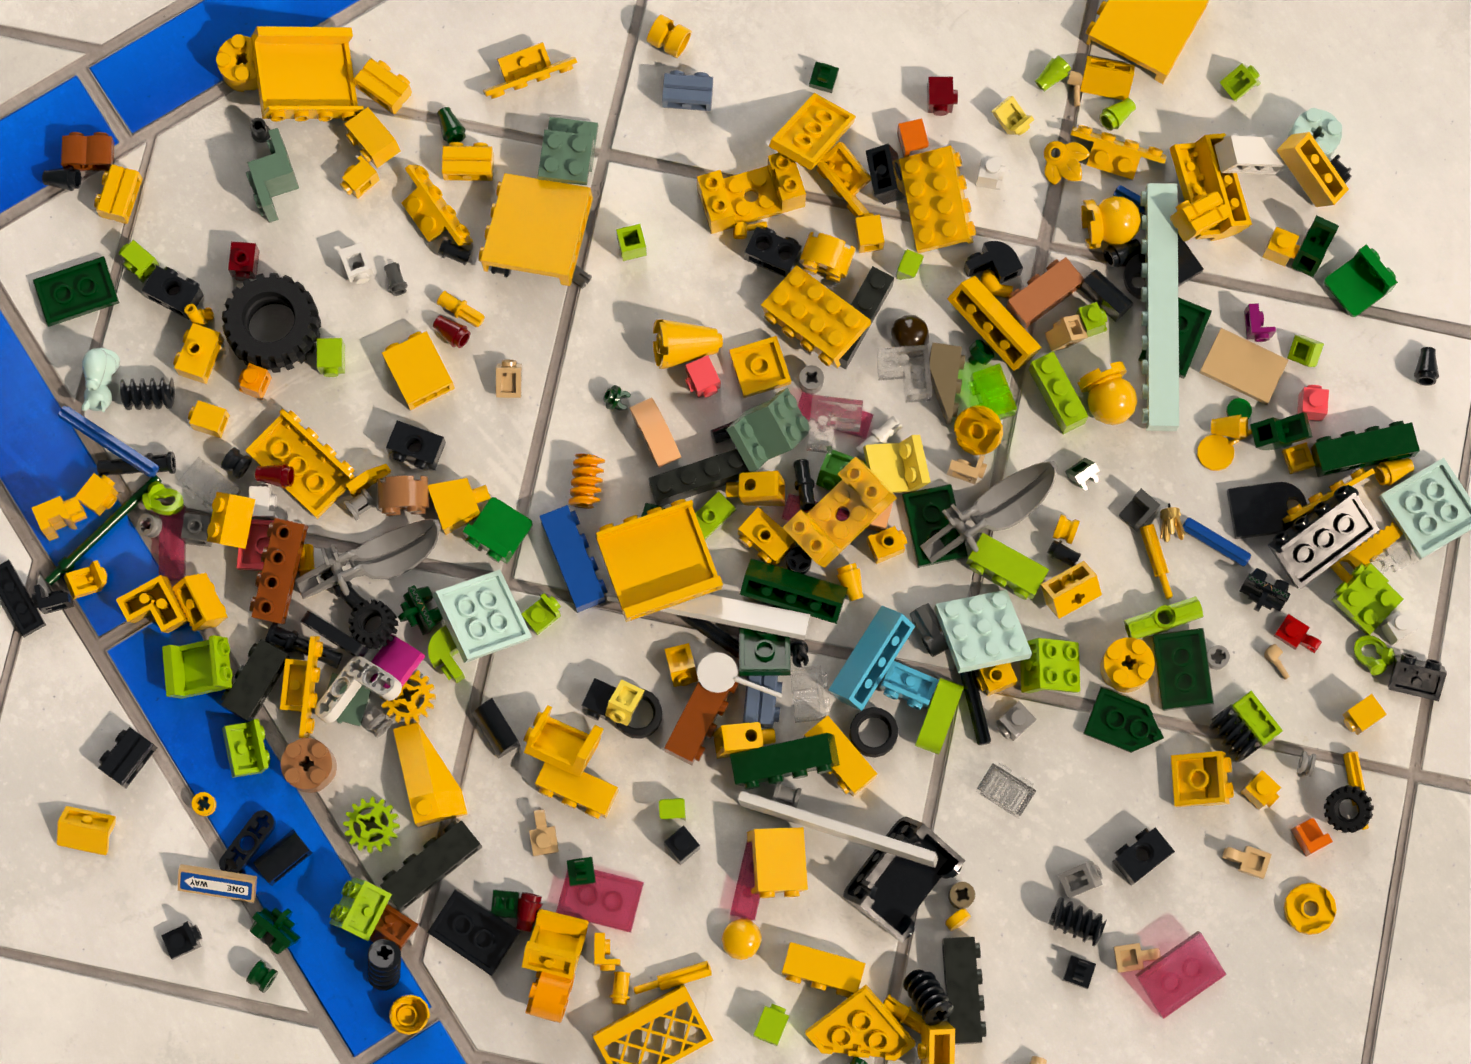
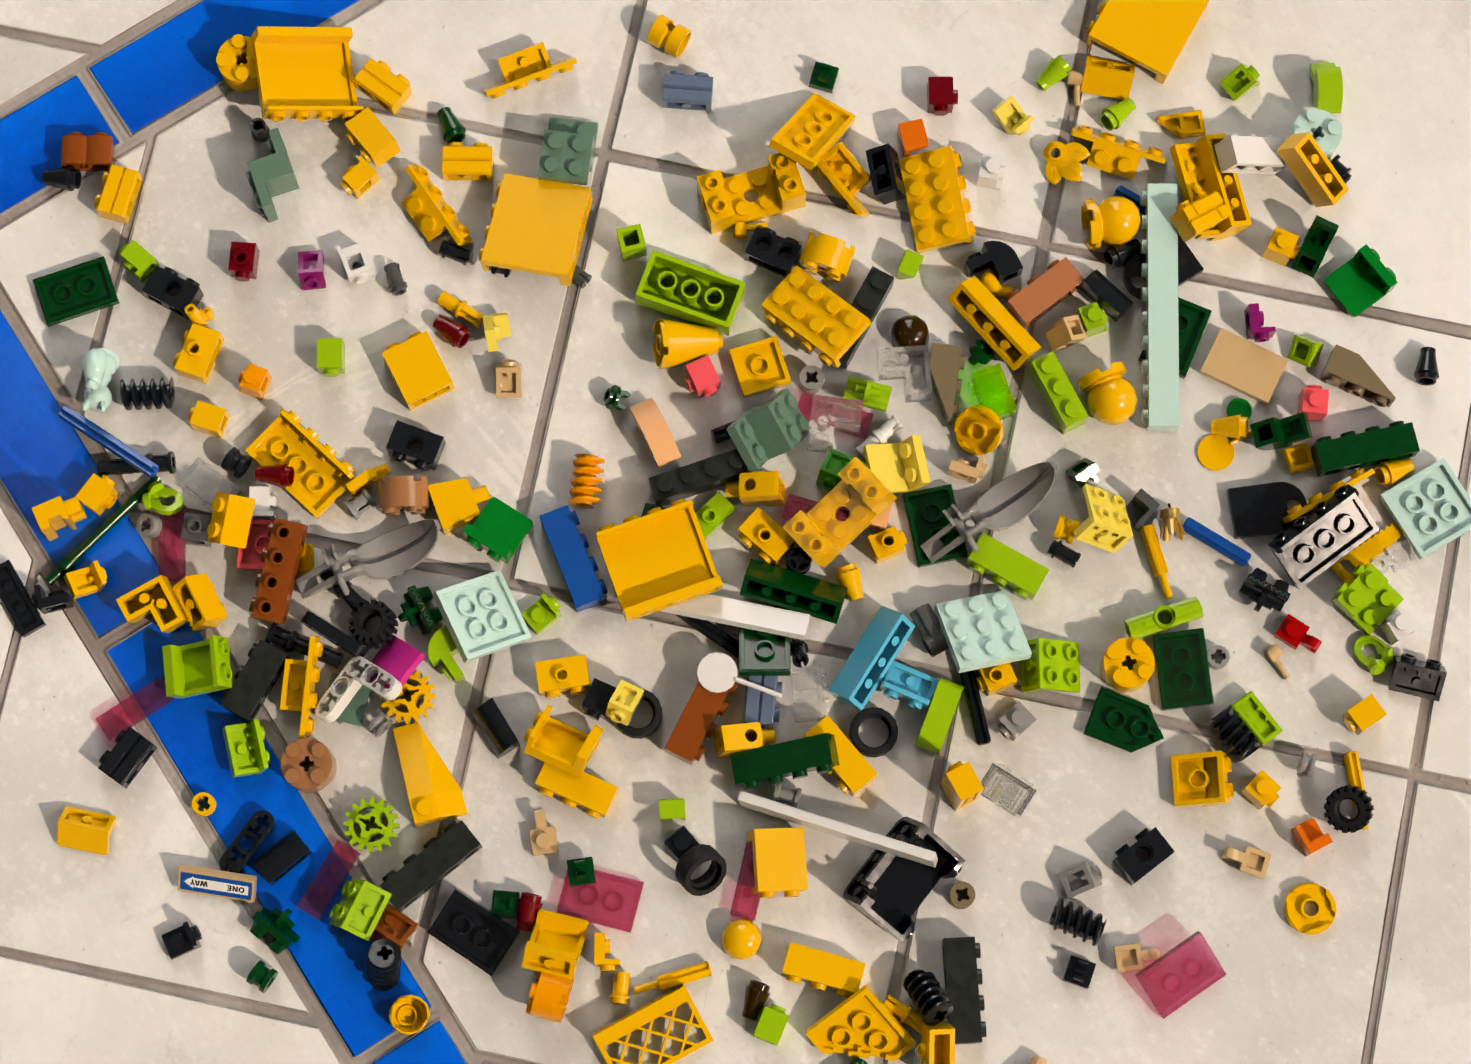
(134, 709): none -> clear pink tile
(262, 293): black tyre -> none
(311, 270): none -> magenta bracket
(328, 880): none -> clear pink tile
(495, 328): none -> light yellow bracket
(562, 676): none -> yellow brick
(681, 665): yellow bracket -> none
(690, 292): none -> lime brick
(710, 879): none -> black tyre
(755, 998): none -> dark brown cone
(804, 484): black pin -> none
(869, 233): yellow brick -> none
(873, 394): none -> lime hips
(957, 919): yellow tile -> none
(961, 784): none -> yellow brick
(1071, 589): yellow brick -> none
(1108, 520): none -> light yellow bracket
(1184, 124): none -> yellow tile
(1327, 86): none -> lime brick
(1352, 372): none -> dark tan slope

